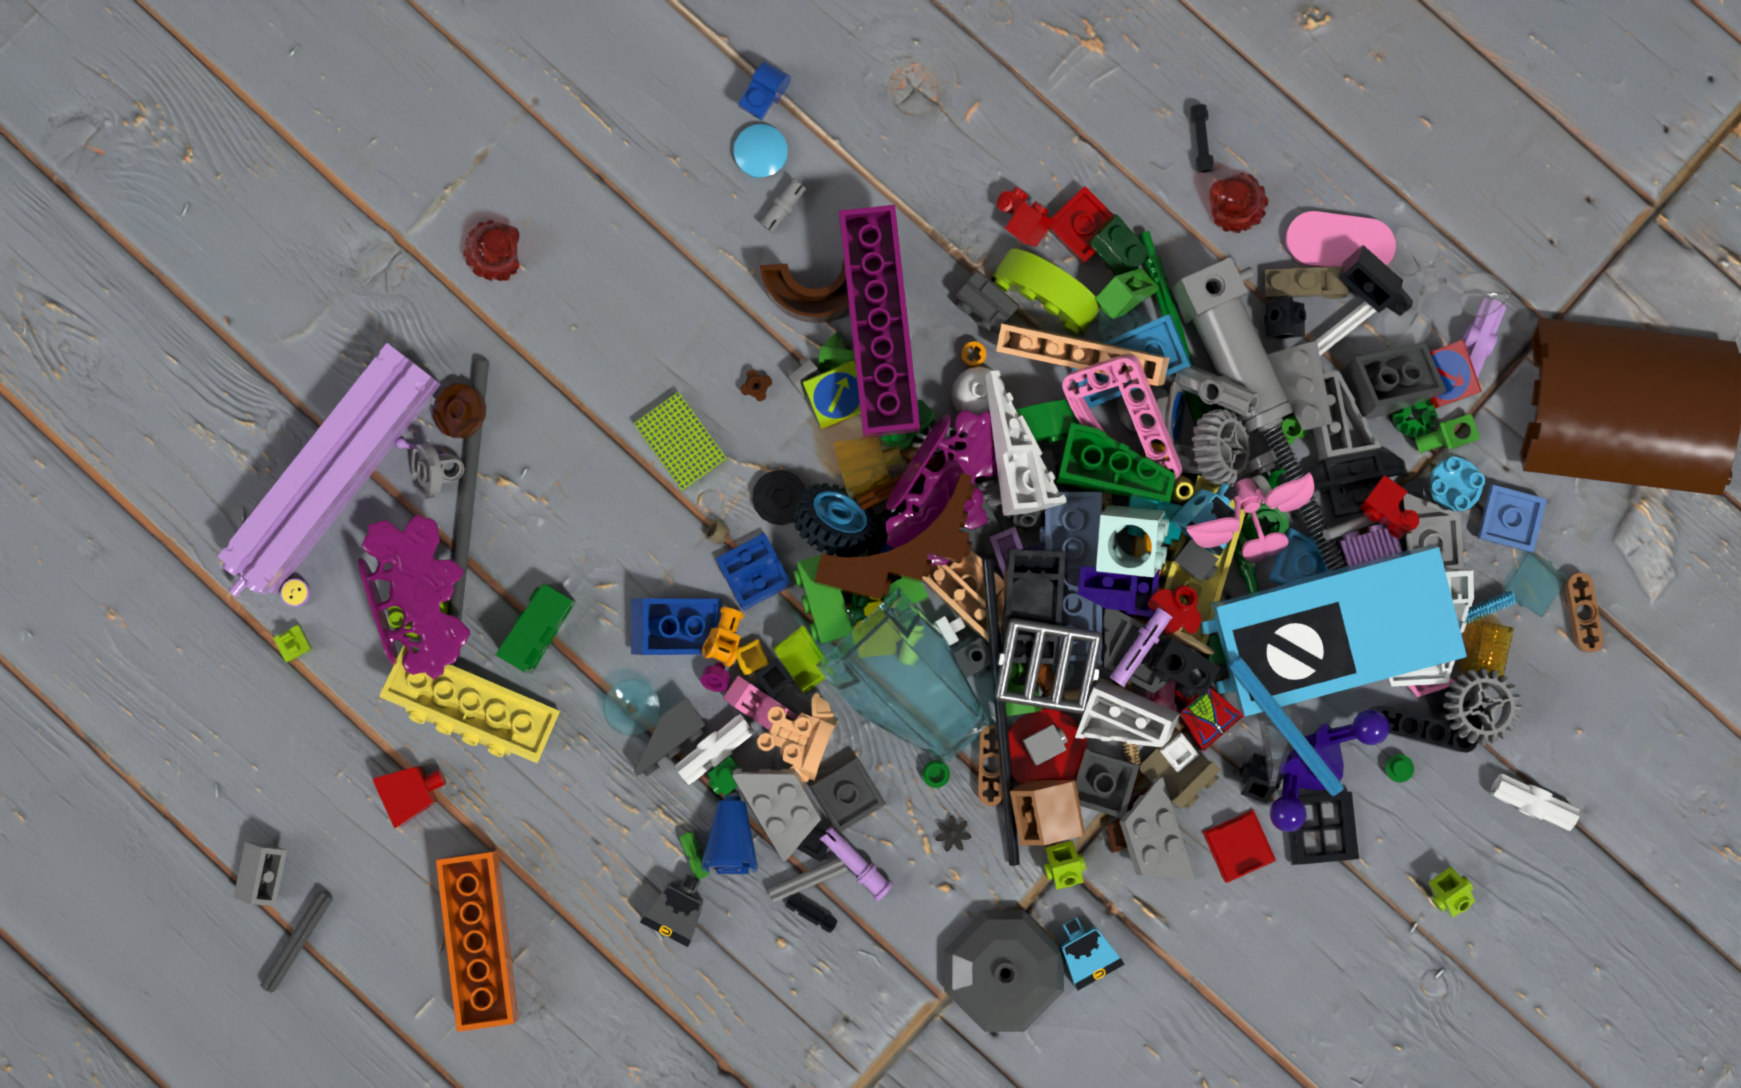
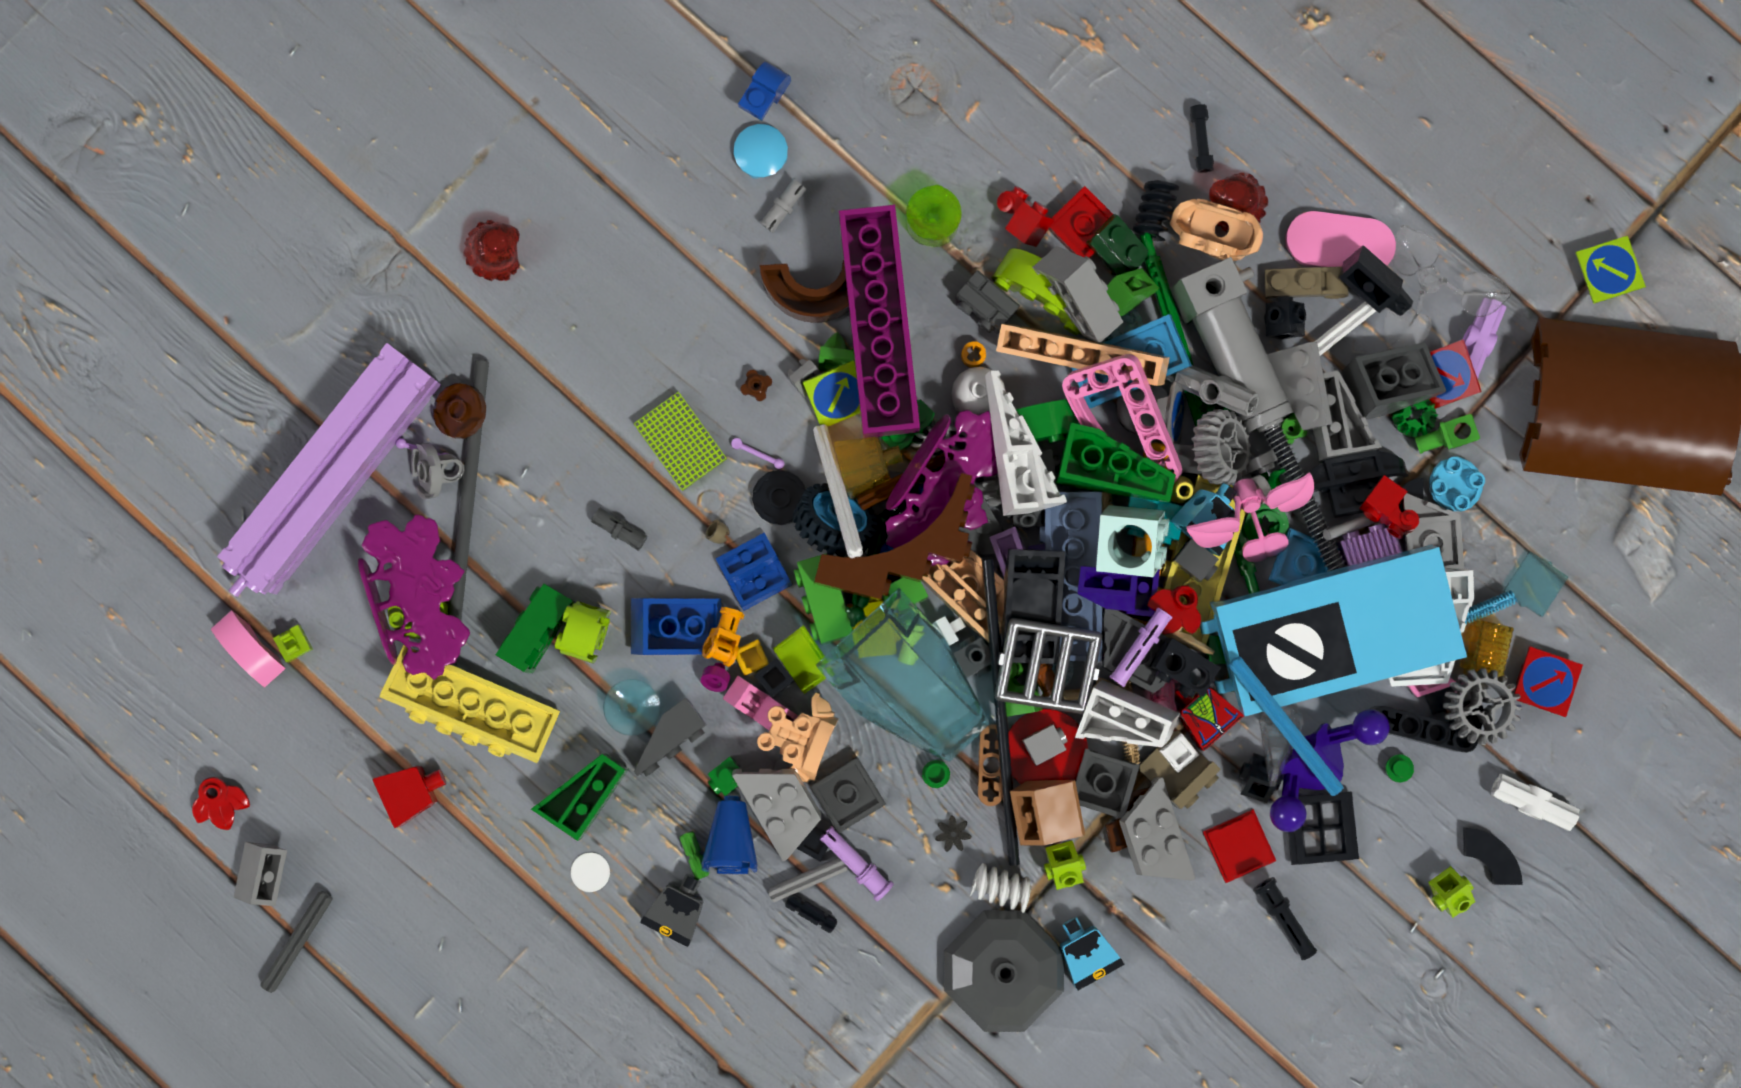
(219, 807): none -> red plate
(246, 649): none -> bright pink brick
(295, 592): light yellow tile -> none
(477, 940): orange brick -> none
(582, 797): none -> green wedge
(583, 631): none -> lime brick
(590, 872): none -> white sticker
(619, 529): none -> dark grey pin
(714, 749): white piece -> none
(738, 444): none -> lavender hinge
(838, 491): none -> white axle
(936, 201): none -> clear neon green brick
(1001, 887): none -> white piece
(1082, 292): none -> light grey wedge
(1153, 209): none -> black piece
(1196, 225): none -> light nougat piece
(1279, 907): none -> black pin
(1494, 855): none -> black tile
(1511, 518): medium blue plate -> none
(1547, 681): none -> piece
(1591, 603): medium nougat beam -> none
(1610, 269): none -> piece

